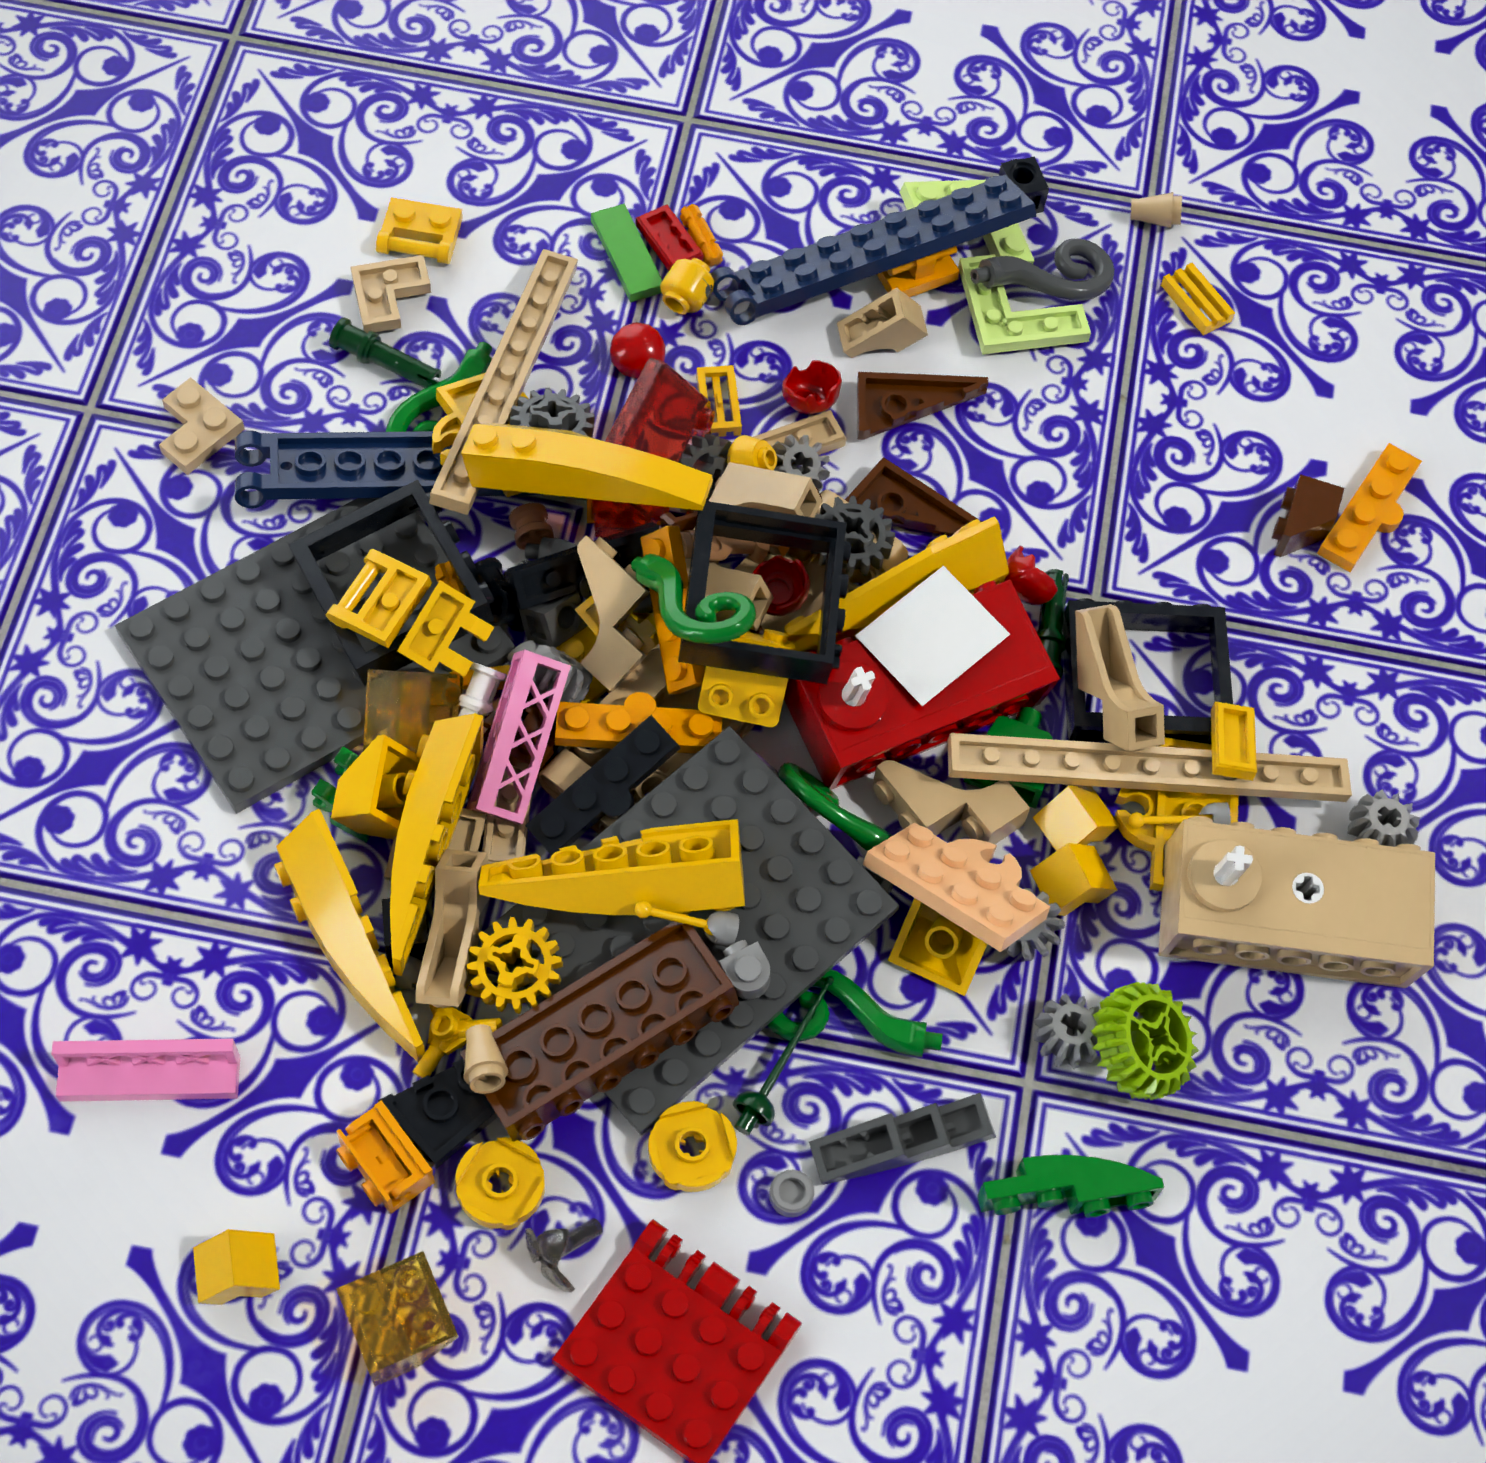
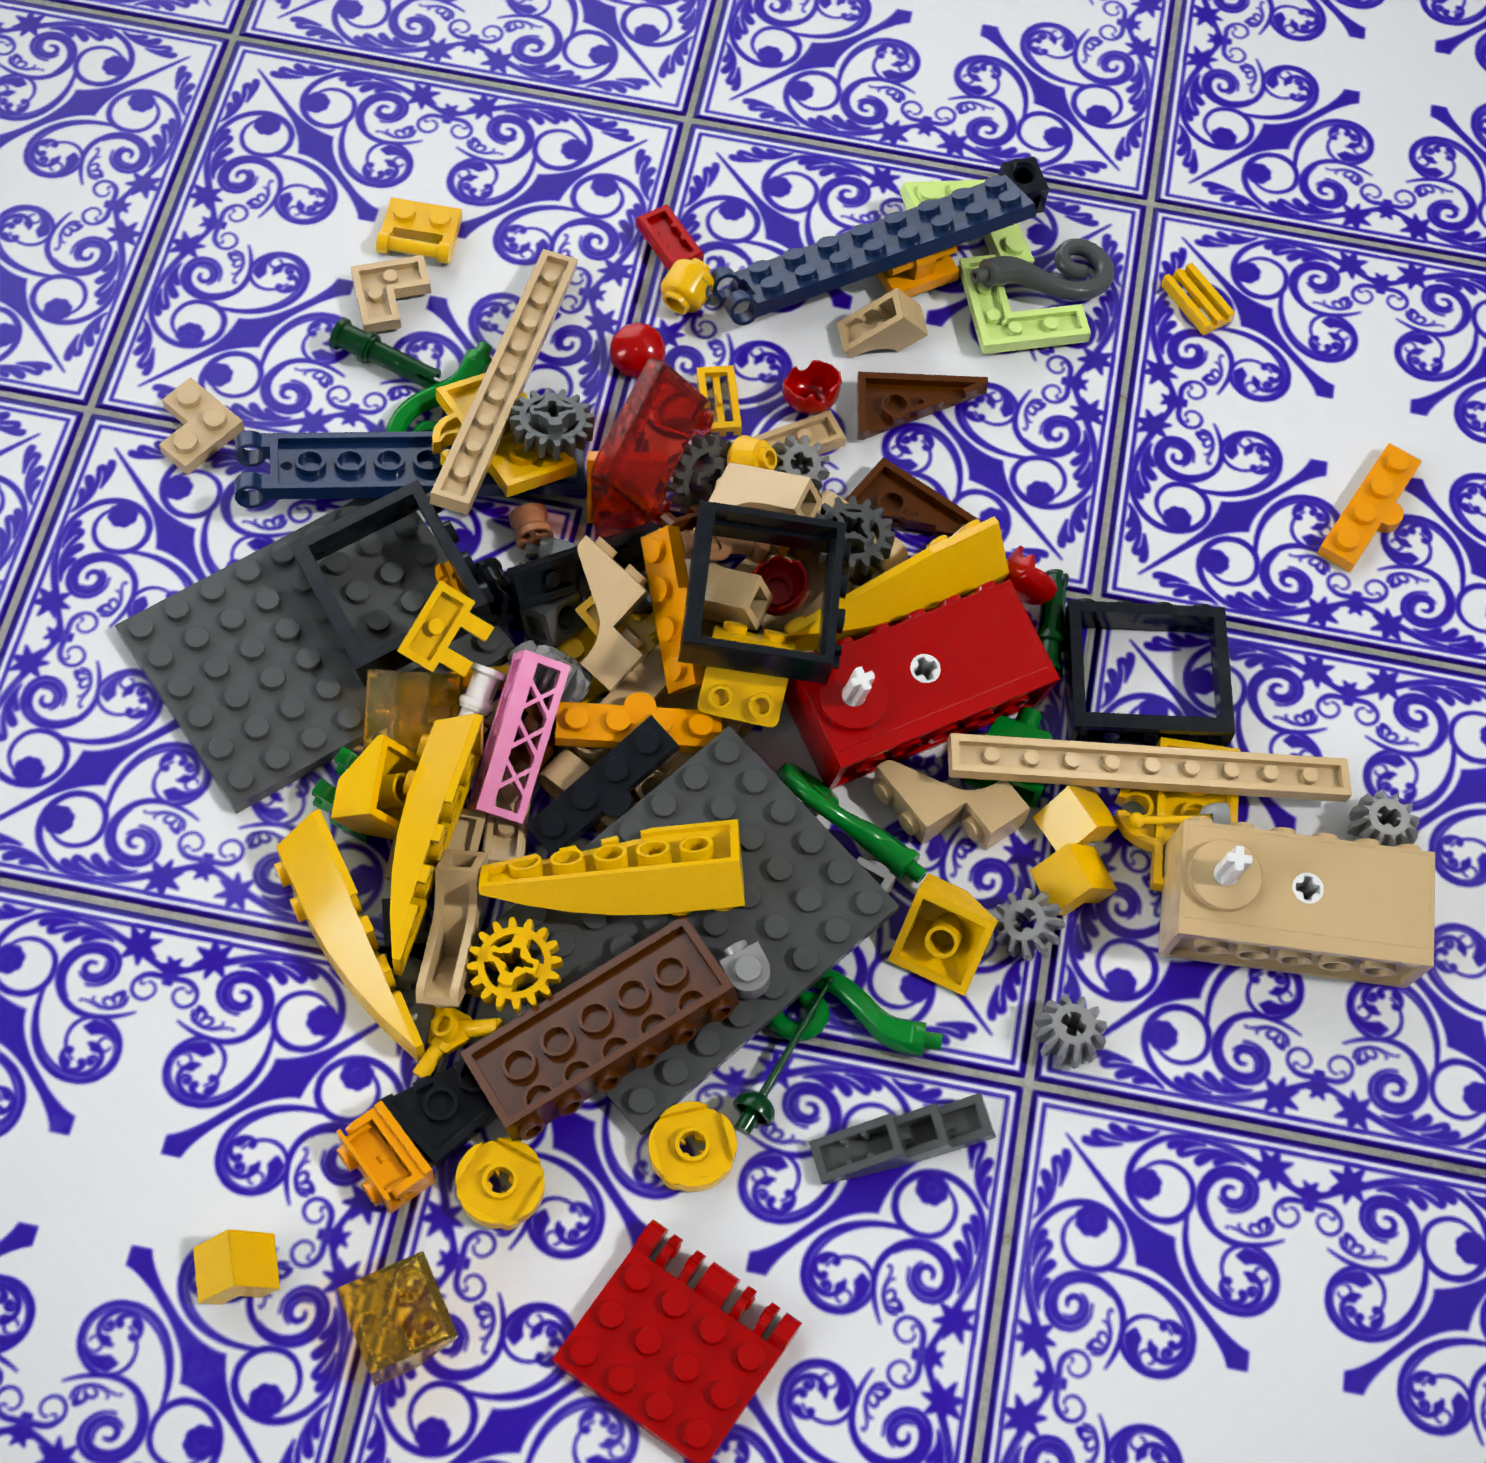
(147, 1069): bright pink fence -> none
(389, 602): yellow plate -> none
(484, 1064): tan cone -> none
(557, 1243): clear smoke plant -> none
(578, 467): yellow wedge -> none
(627, 252): bright green tile -> none
(665, 579): green plant -> none
(701, 234): light orange axle -> none
(719, 927): hinge -> none
(791, 1193): light grey tile -> none
(932, 635): white sticker -> none
(960, 883): light nougat plate -> none
(1087, 1183): green slope -> none
(1109, 673): tan arch -> none
(1133, 1044): lime gear -> none
(1158, 209): tan cone -> none
(1233, 741): yellow tile -> none
(1309, 514): reddish brown slope -> none

